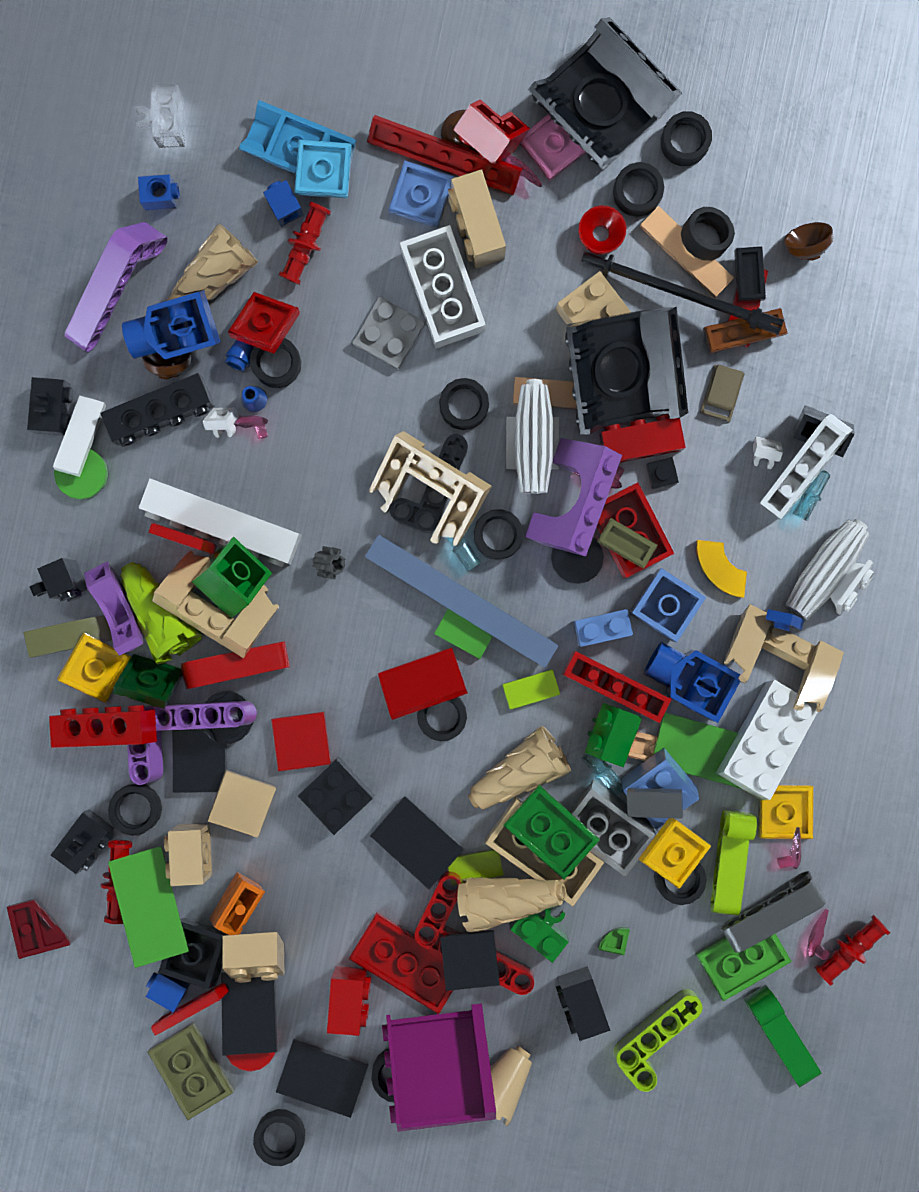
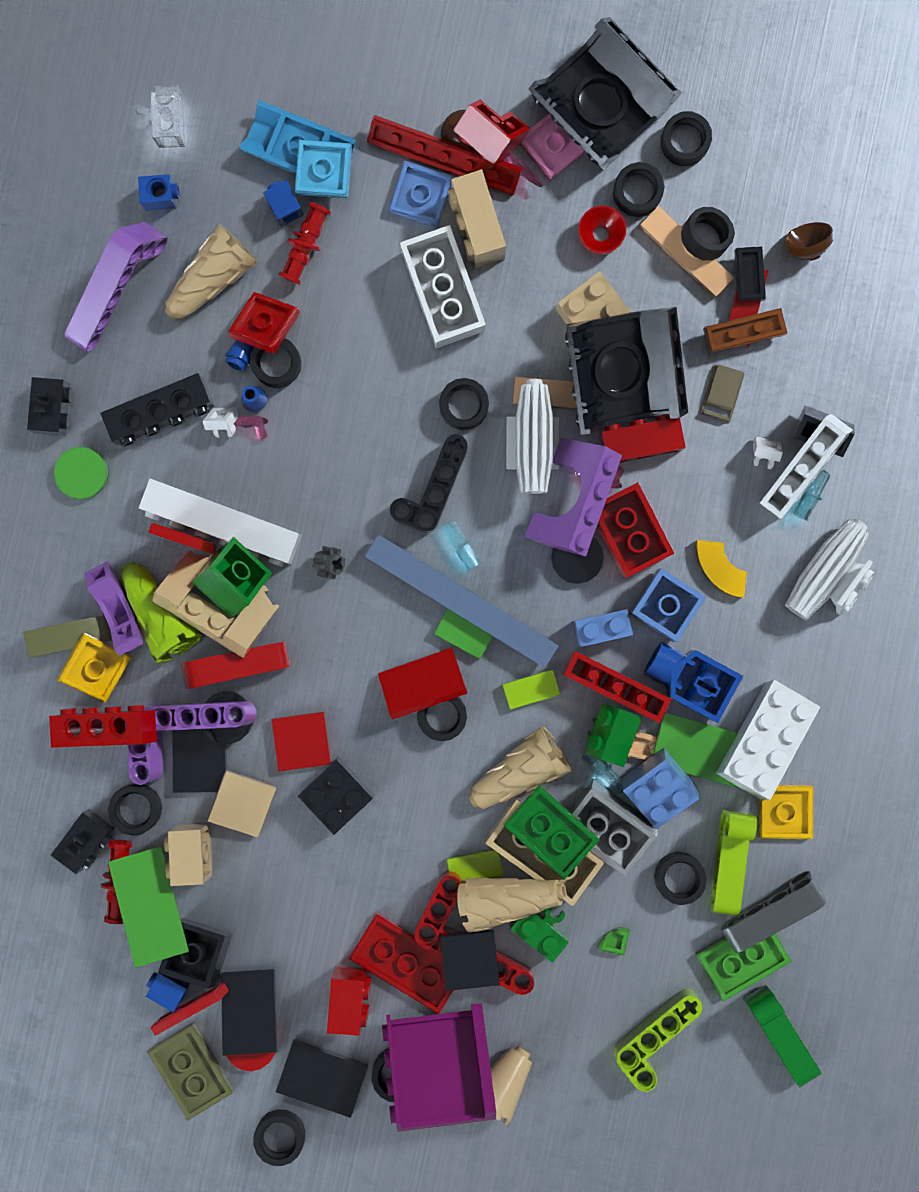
(34, 929): dark red wing -> none
(61, 580): black brick -> none
(79, 436): white tile -> none
(148, 681): dark green hinge -> none
(168, 367): reddish brown piece -> none
(172, 328): blue brick -> none
(236, 905): orange brick -> none
(253, 956): tan brick -> none
(388, 333): light grey piece -> none
(409, 457): tan wedge -> none
(417, 842): black tile -> none
(503, 515): black tyre -> none
(585, 1009): black brick -> none
(627, 543): olive tile -> none
(655, 803): dark grey tile -> none
(662, 473): black plate -> none
(674, 852): yellow tile -> none
(754, 318): black bar -> none
(784, 620): blue plate -> none
(795, 853): clear pink bar -> none
(816, 937): clear pink bar -> none
(818, 661): tan wedge -> none
(852, 950): red piece -> none

